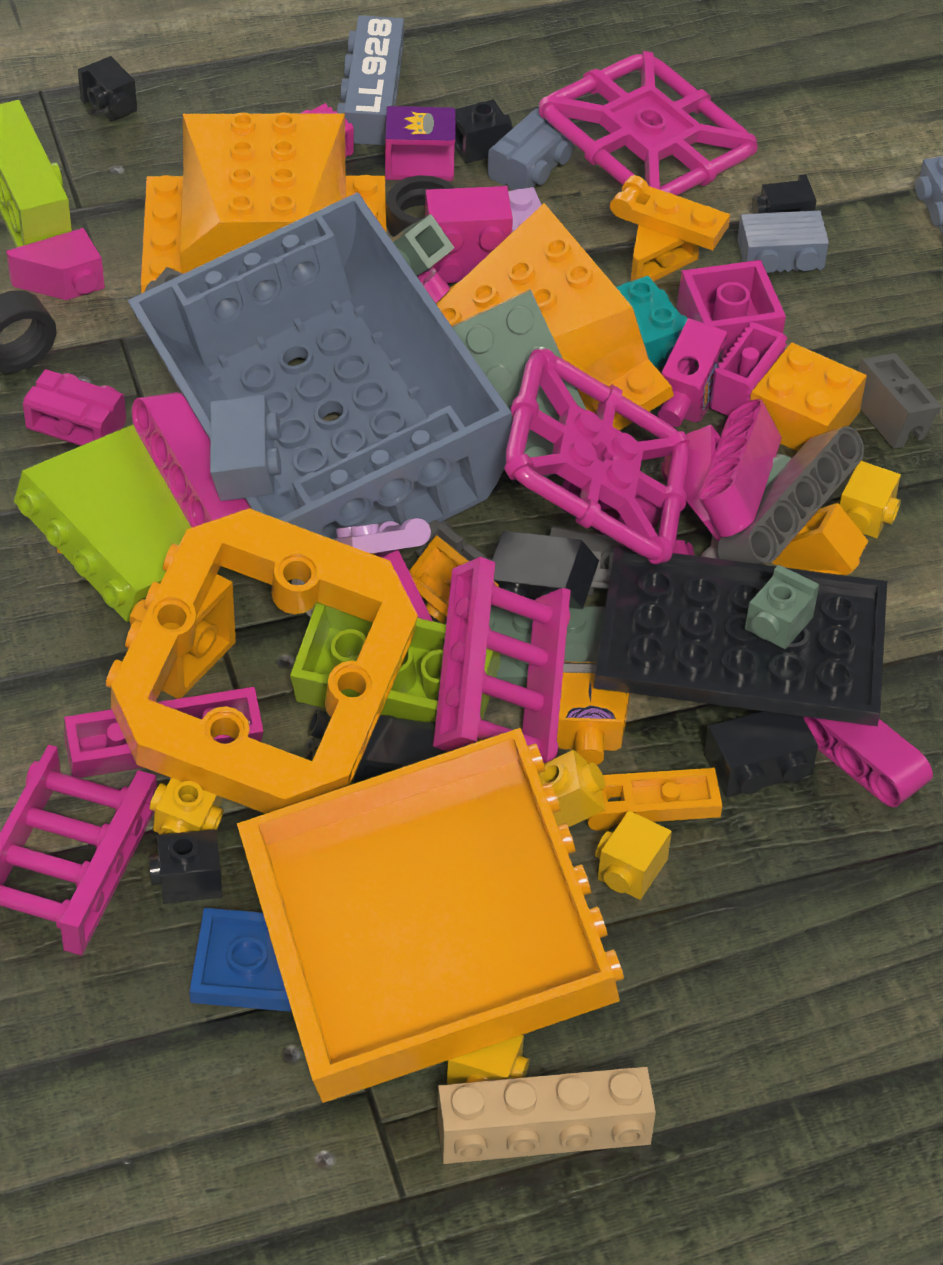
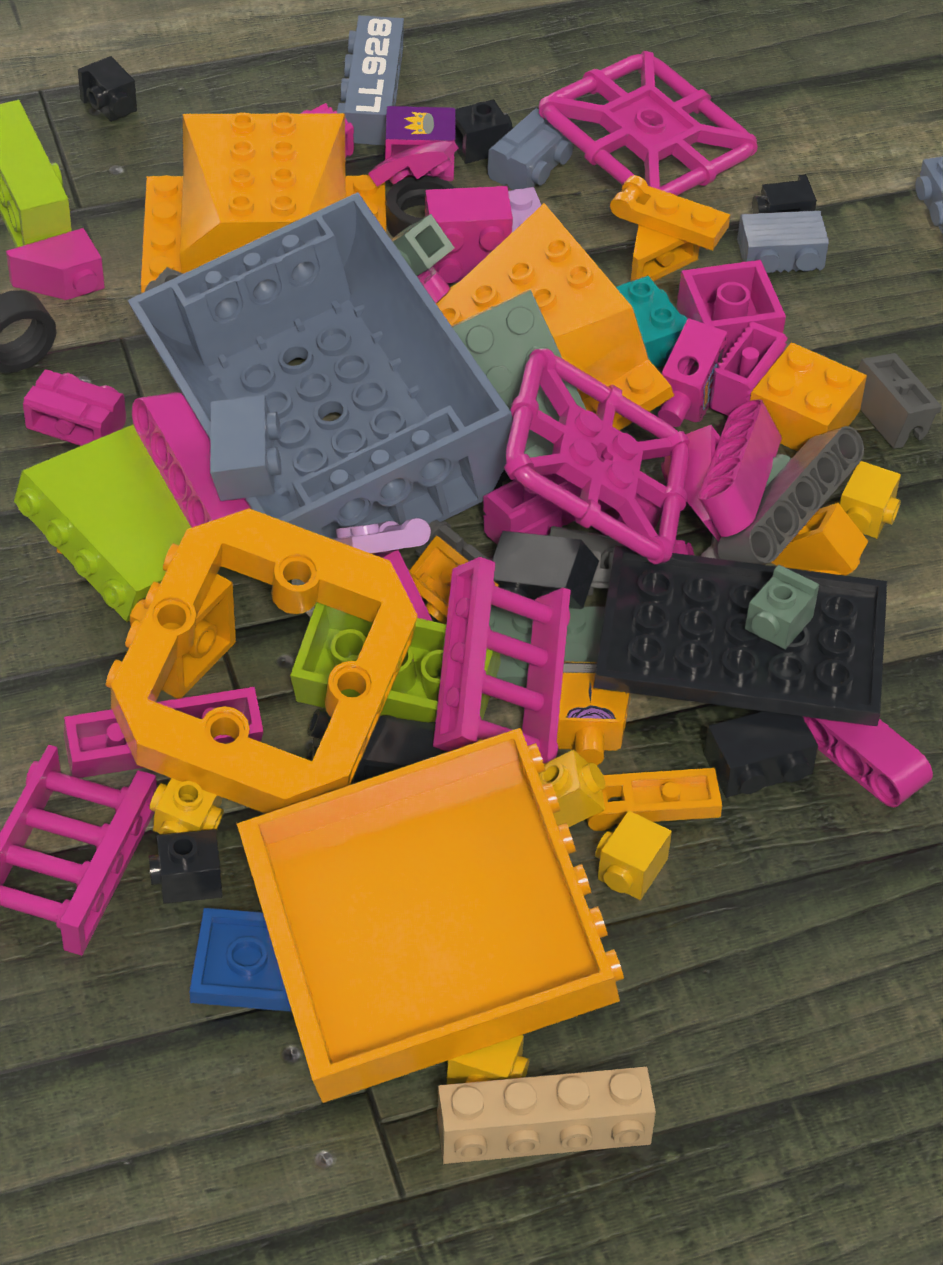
(418, 160): none -> dark pink slope
(524, 511): none -> dark pink brick

